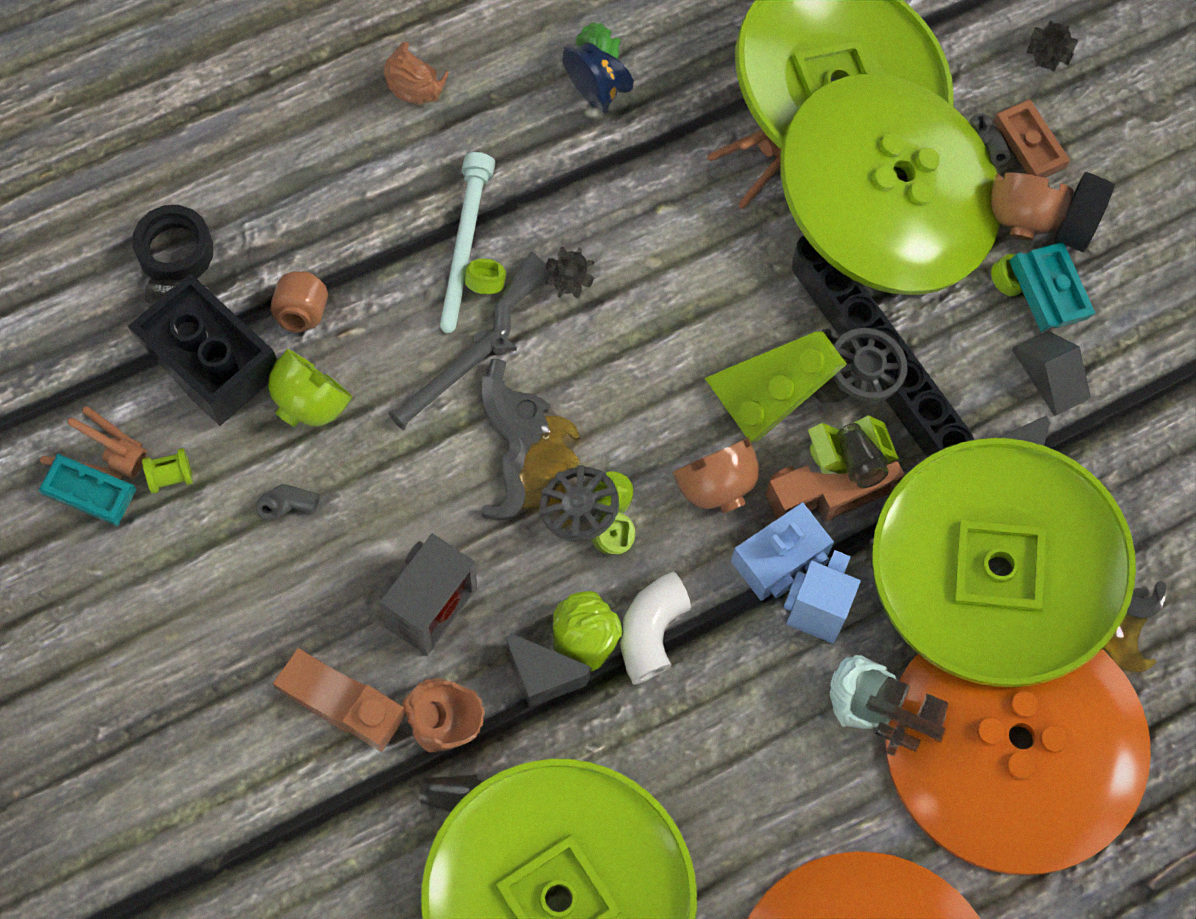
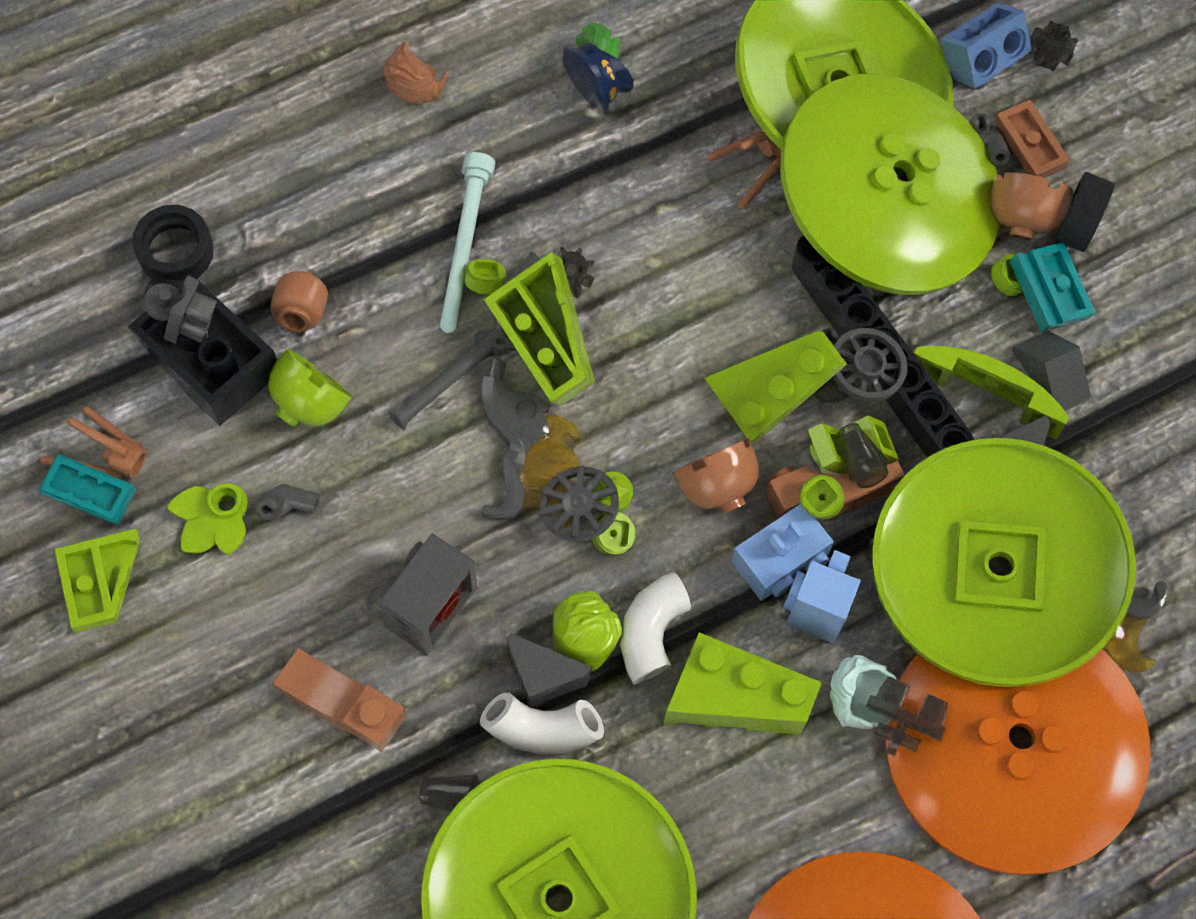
(97, 578): none -> lime wing
(167, 470): lime bush -> none
(185, 312): none -> dark grey hips
(205, 520): none -> lime plate
(443, 714): nougat hair -> none
(541, 730): none -> white cylinder
(545, 328): none -> lime wedge
(740, 691): none -> lime wedge
(822, 497): none -> lime tile
(986, 44): none -> medium blue brick
(994, 378): none -> lime slope

